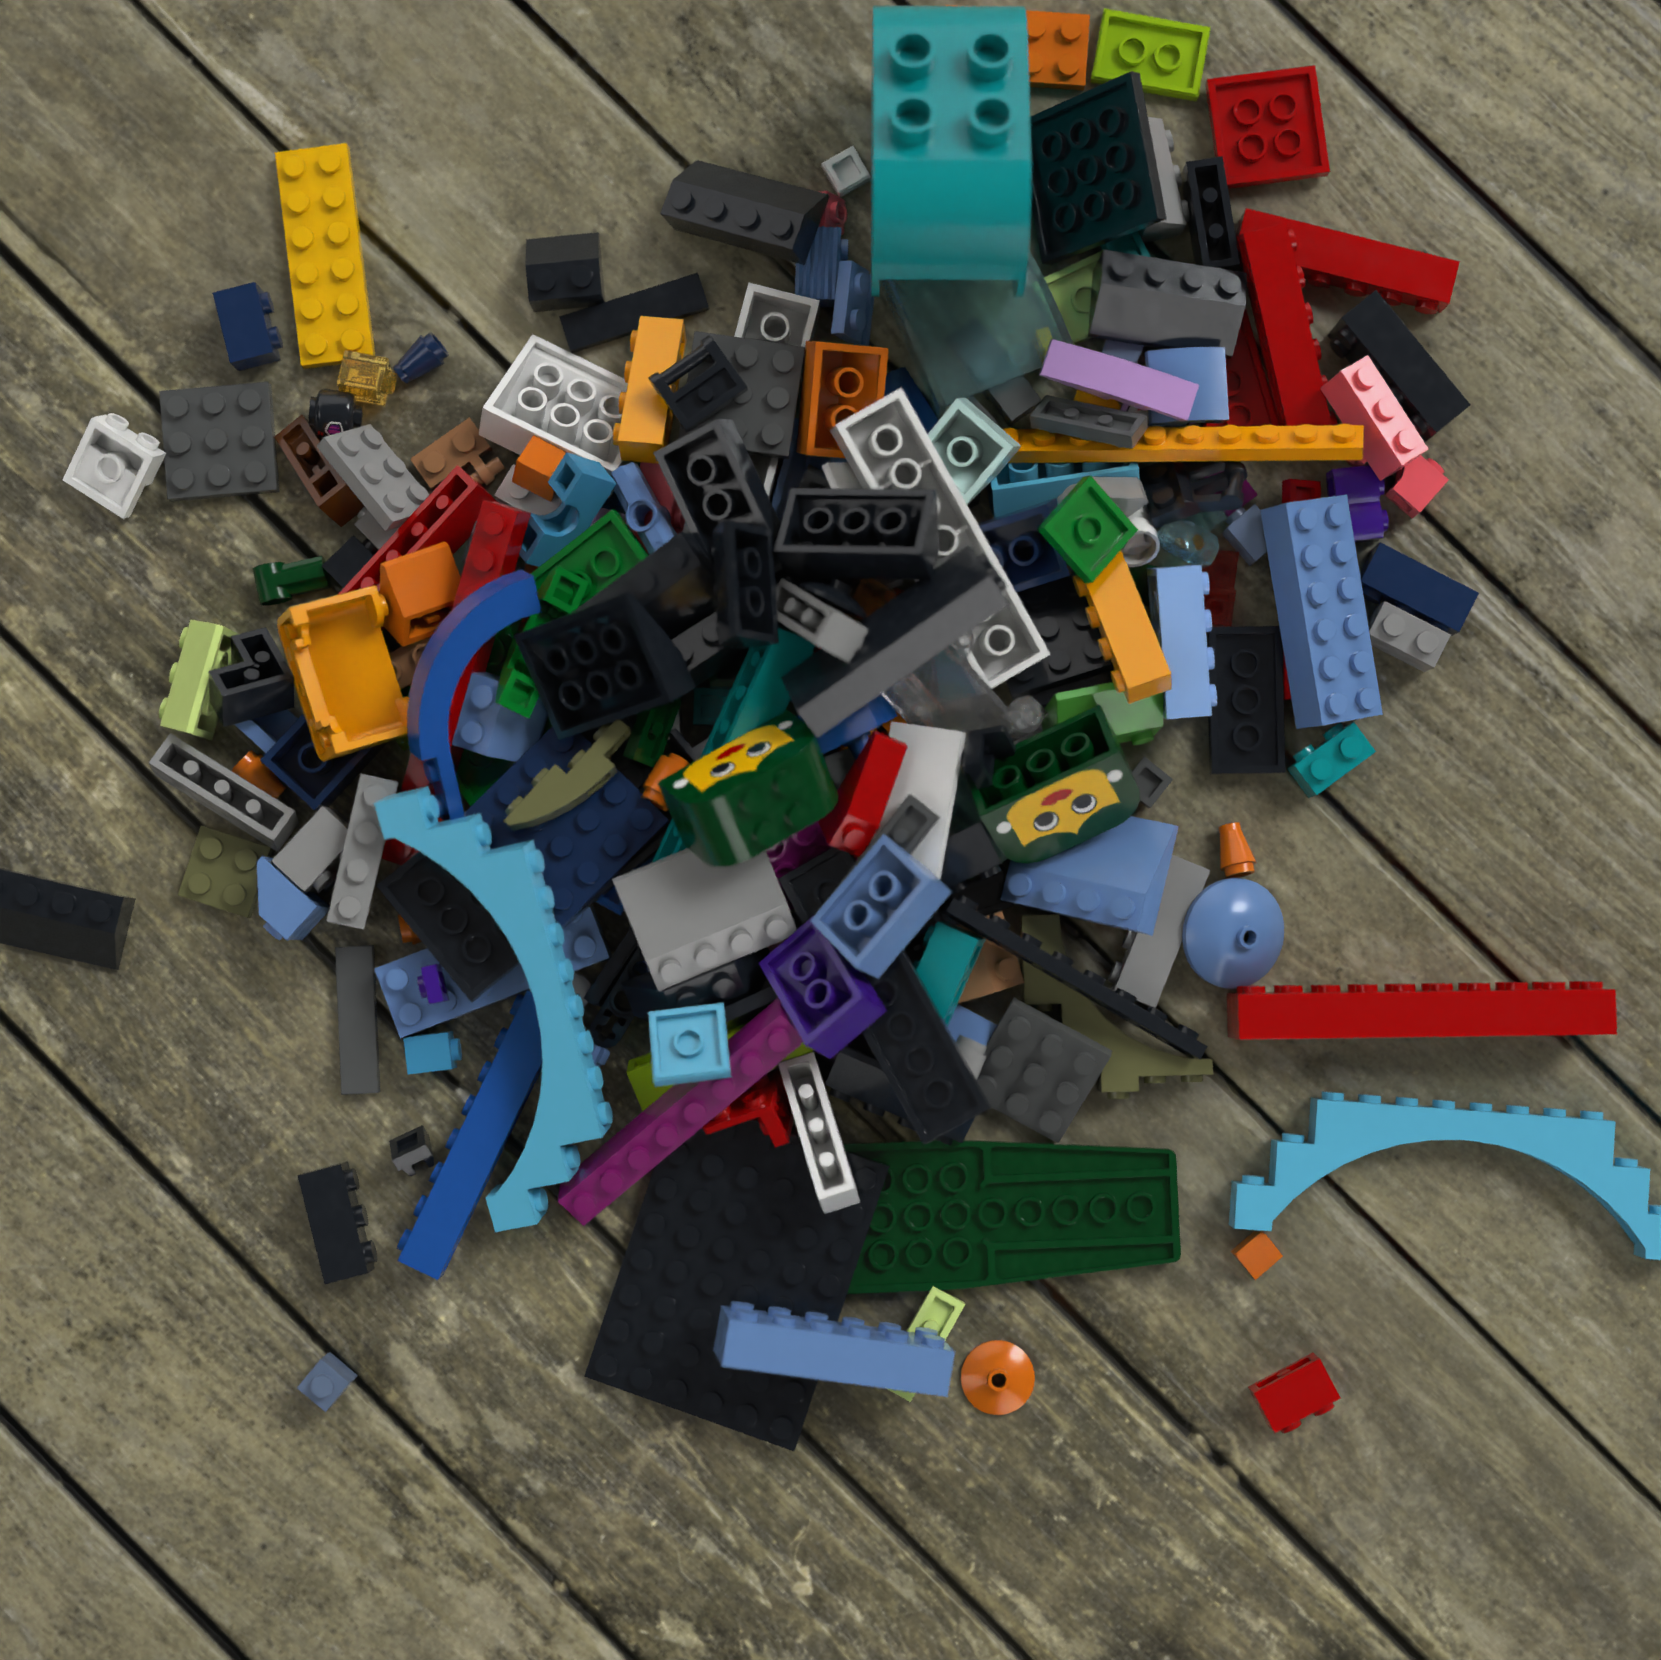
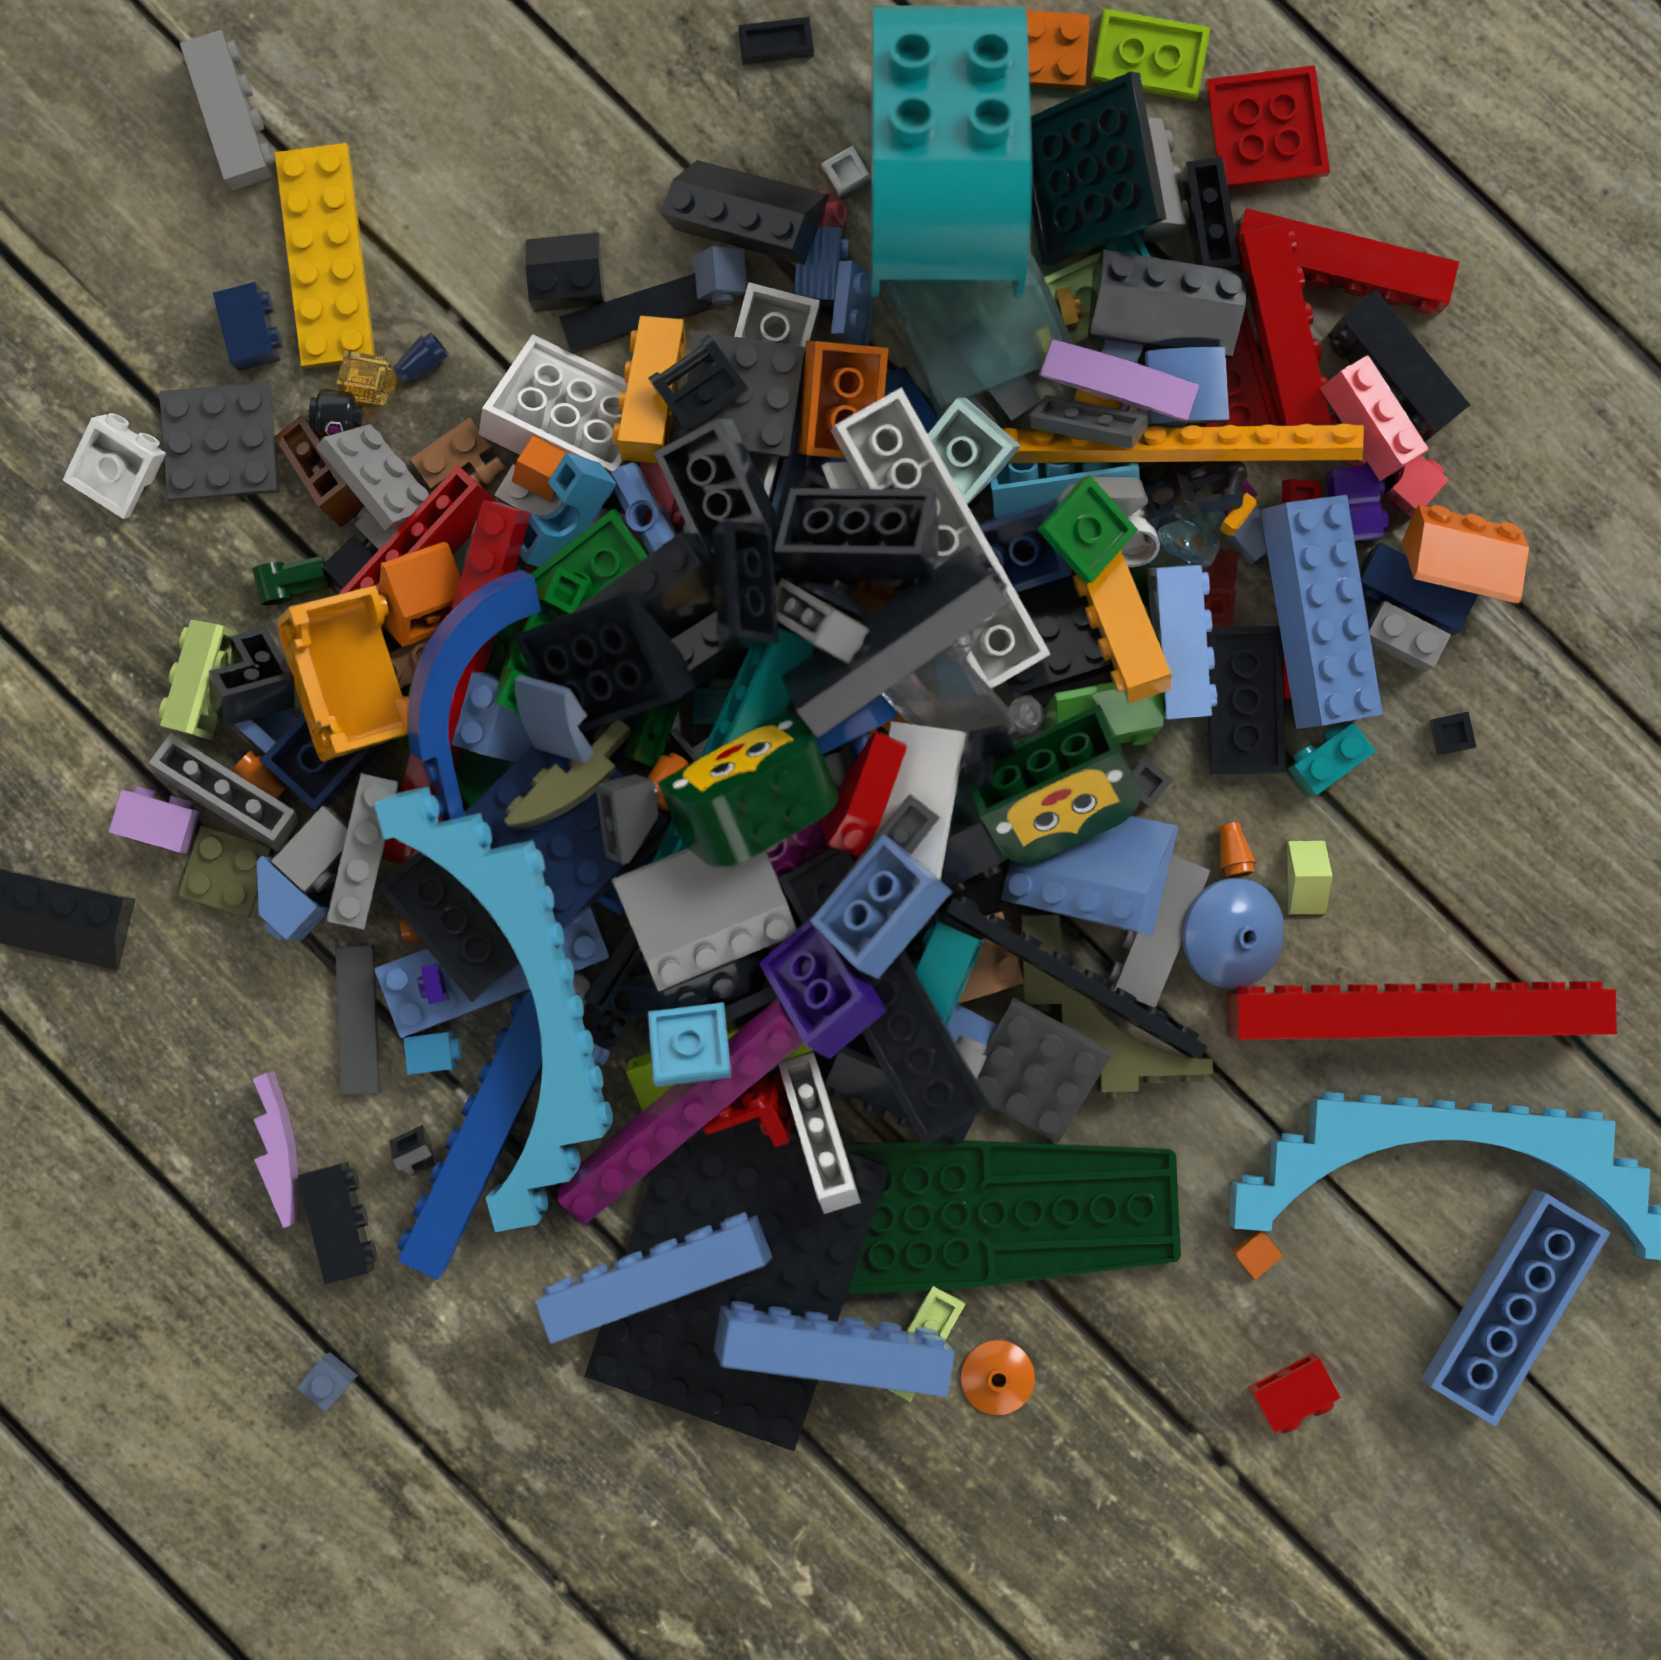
(154, 820): none -> lavender brick
(227, 110): none -> light grey brick
(279, 1166): none -> lavender slope
(552, 718): none -> sand blue slope
(626, 814): none -> dark grey slope
(653, 1279): none -> medium blue brick
(720, 275): none -> sand blue brick
(776, 40): none -> black tile
(1069, 307): none -> pearl gold plate
(1238, 516): none -> light orange tile
(1308, 877): none -> yellowish green slope
(1452, 733): none -> black plate
(1467, 553): none -> orange slope
(1515, 1306): none -> medium blue brick

